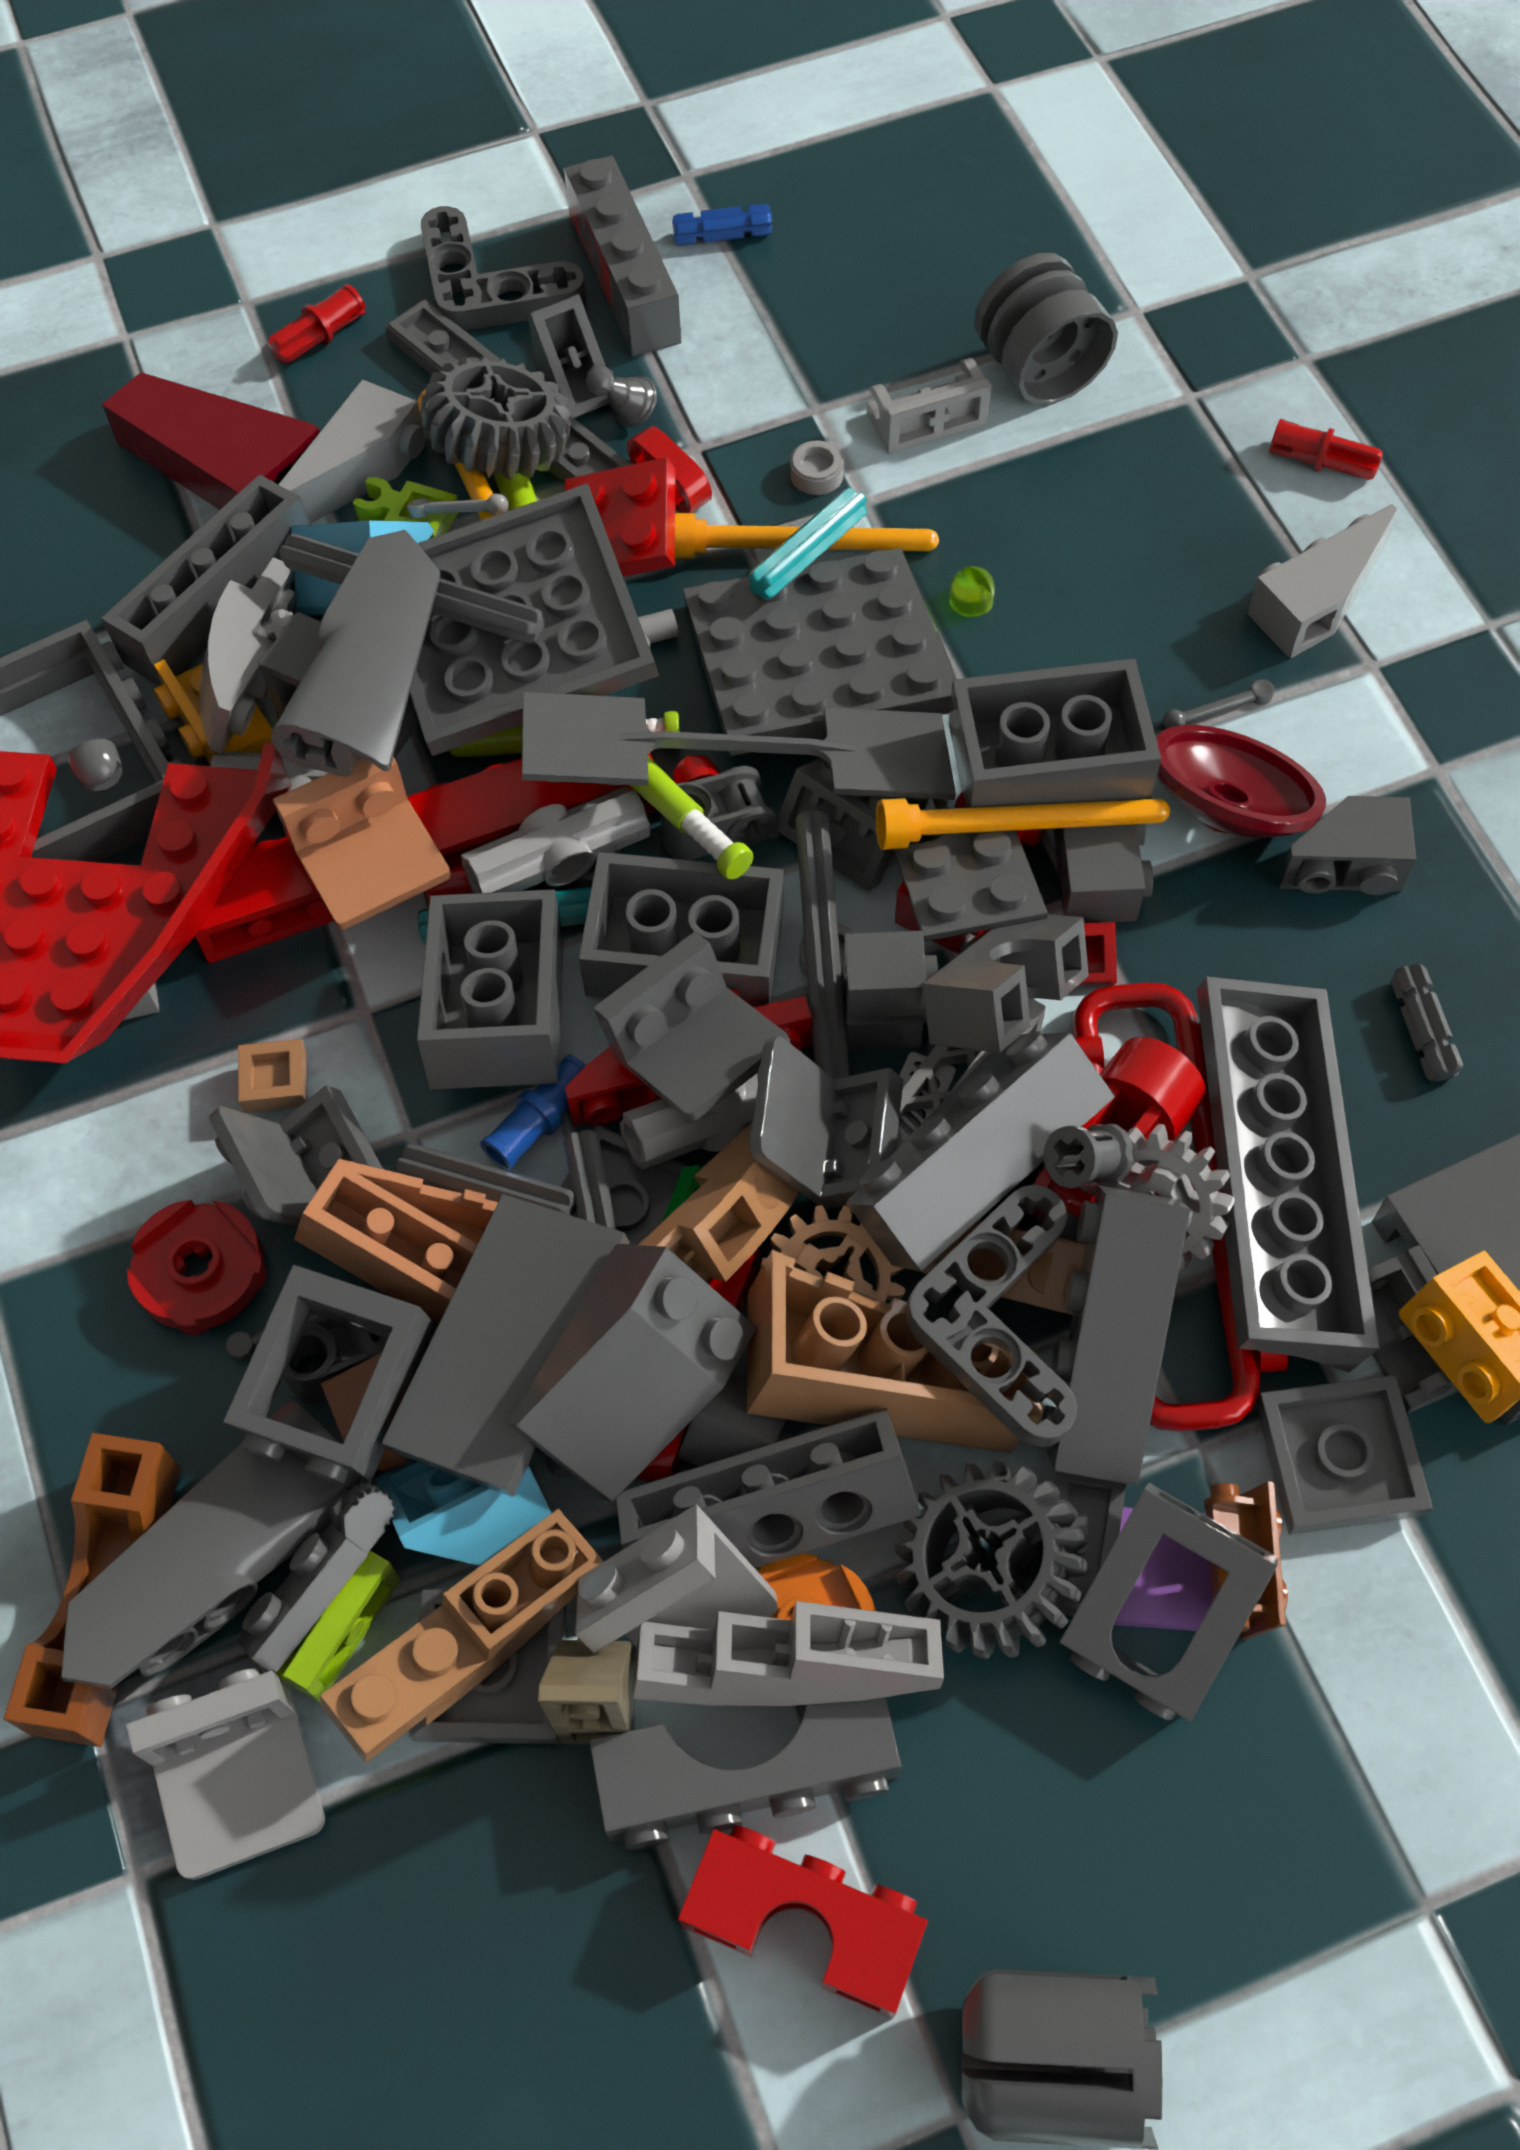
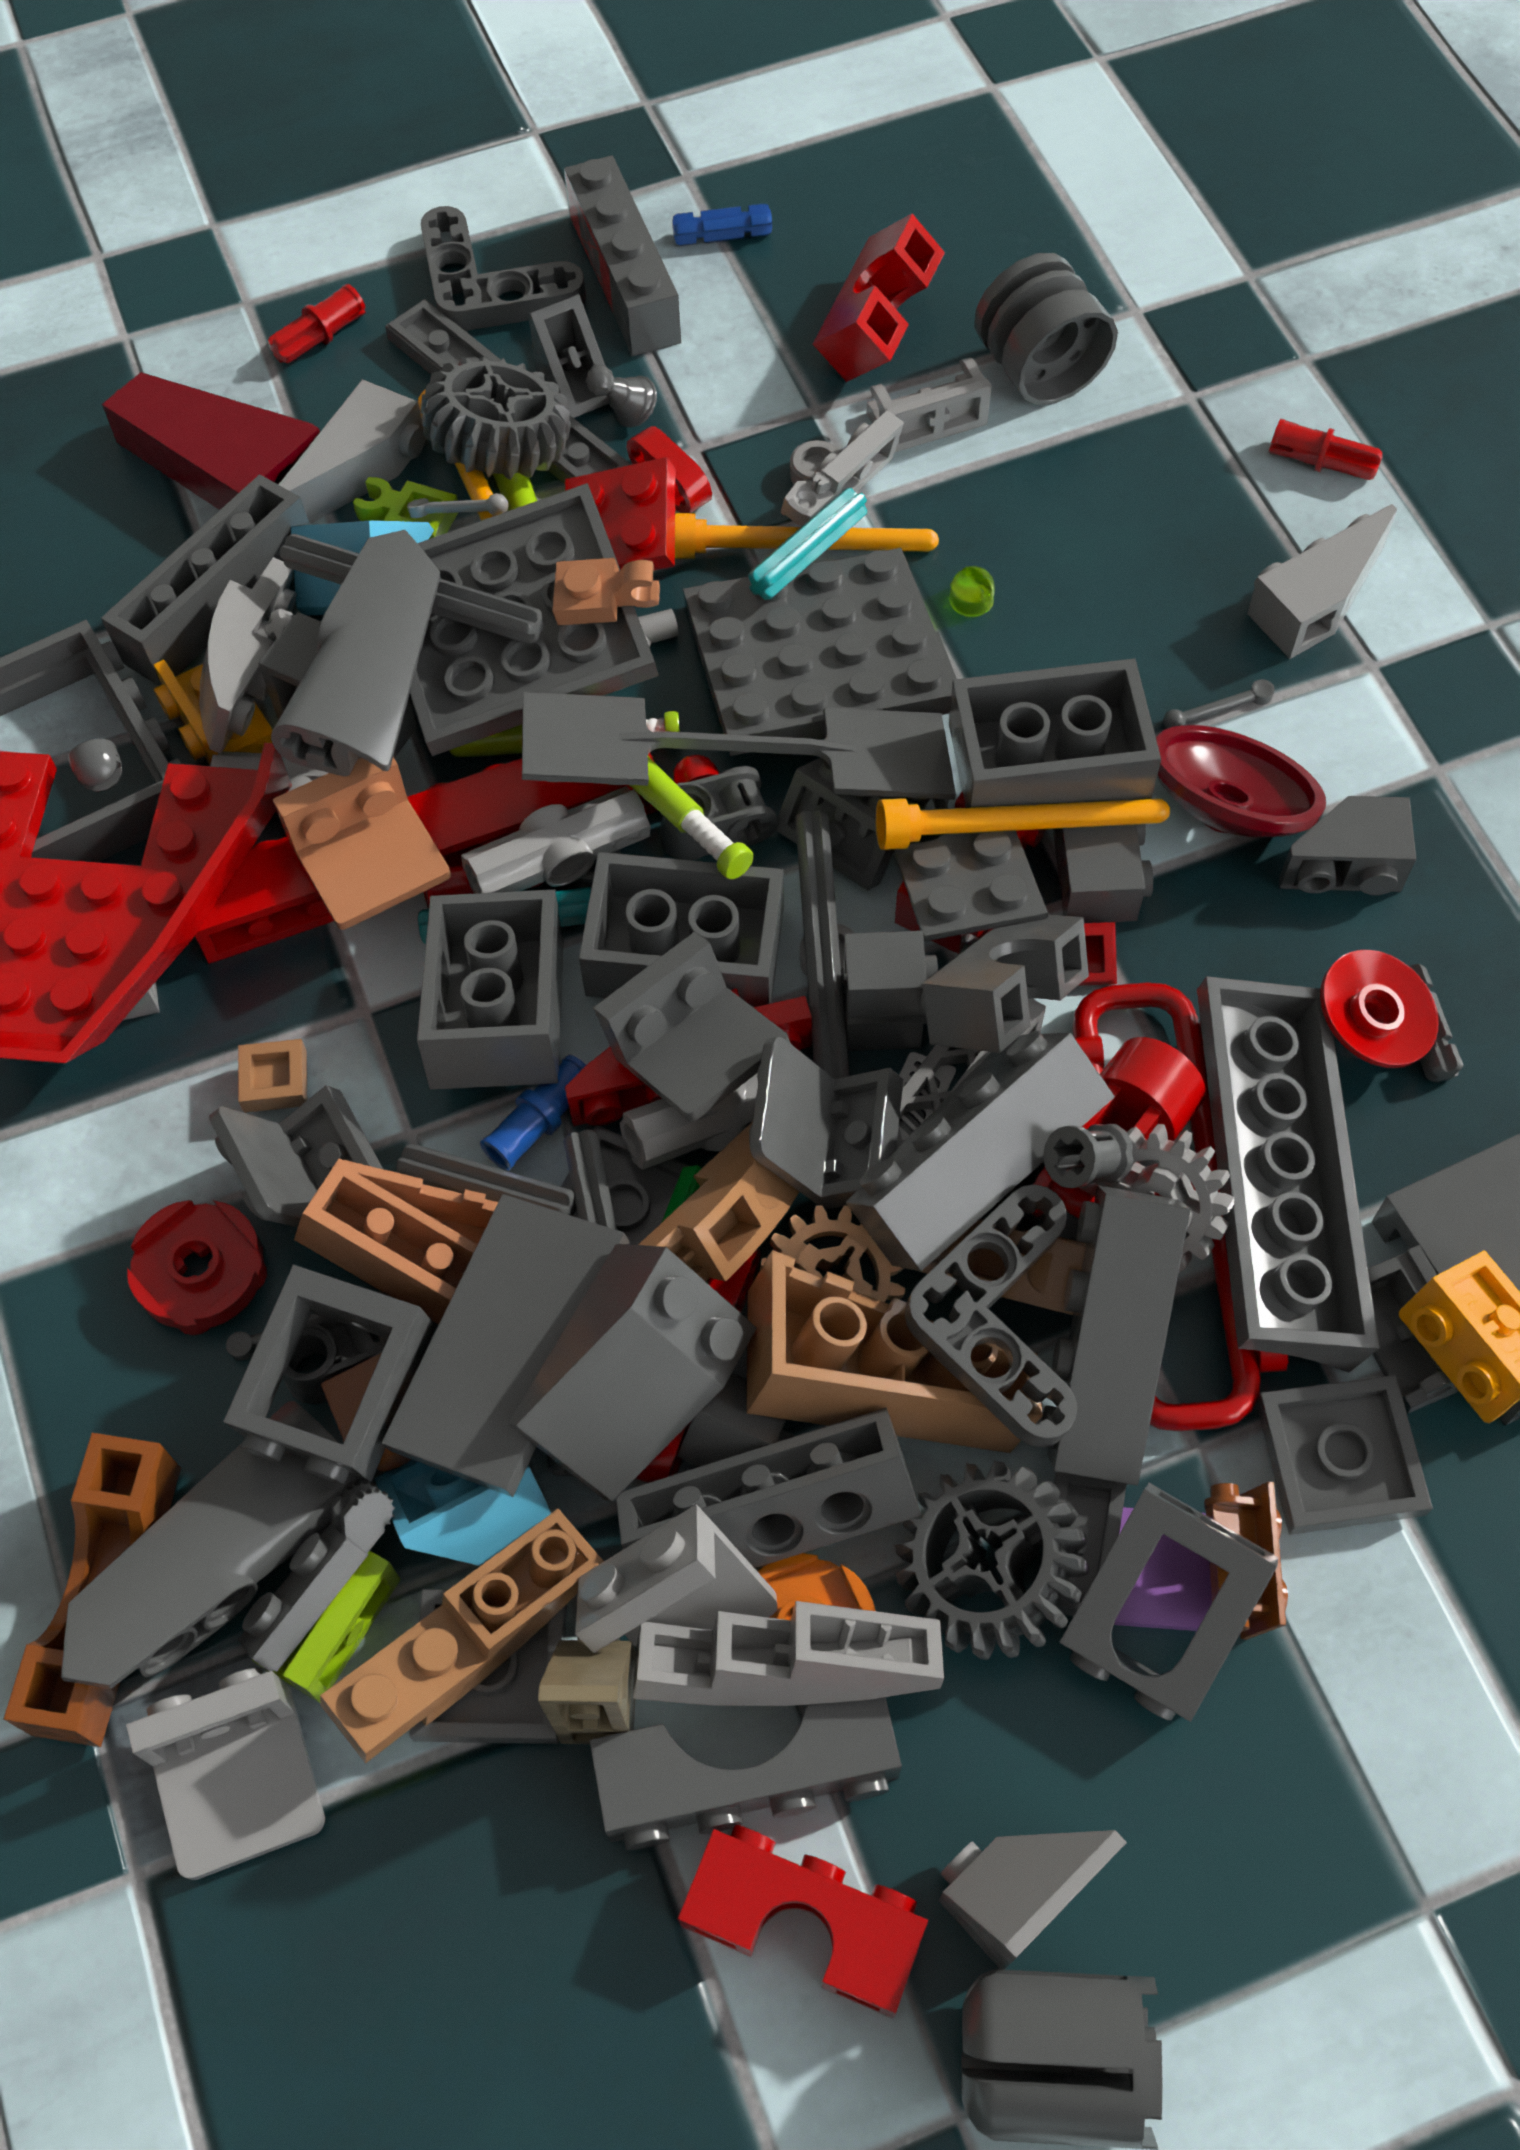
(595, 588): none -> nougat plate
(857, 464): none -> light grey hinge
(864, 319): none -> red arch
(1021, 1885): none -> light grey slope
(1379, 1008): none -> red dish

